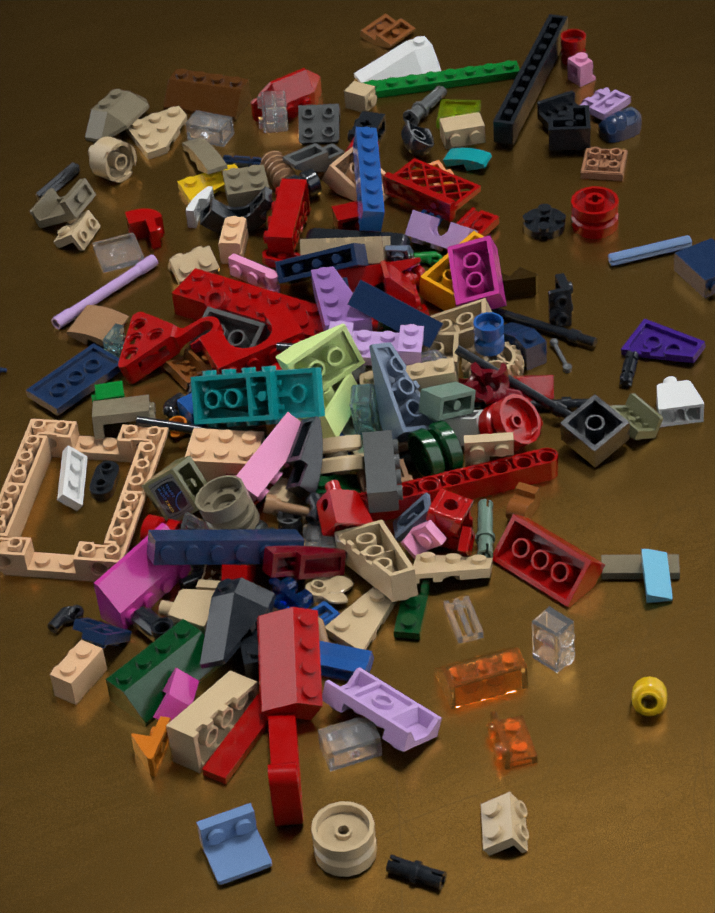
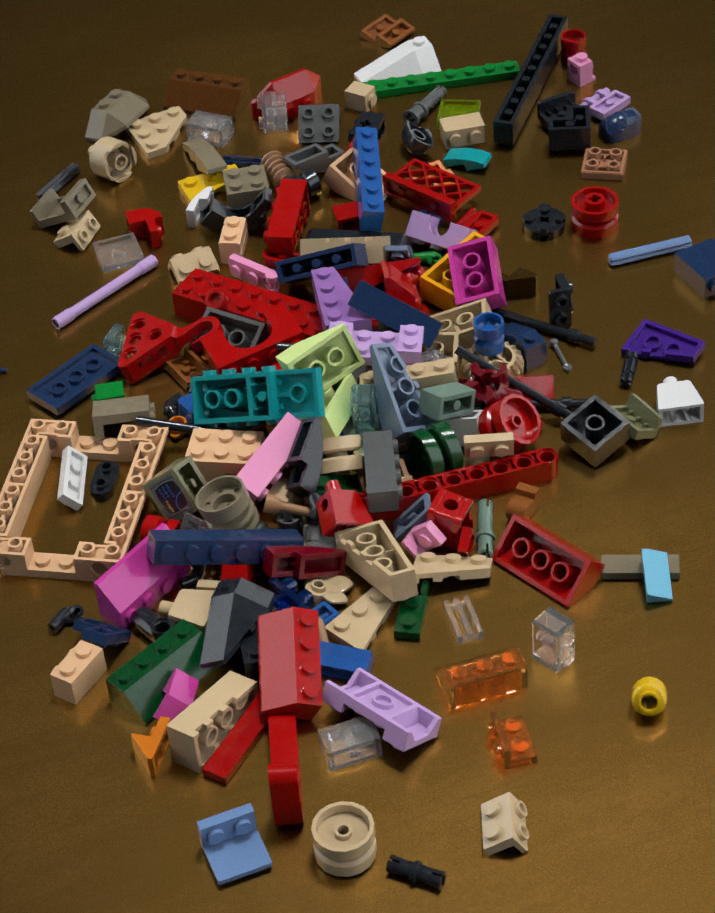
(95, 324): medium nougat slope -> none

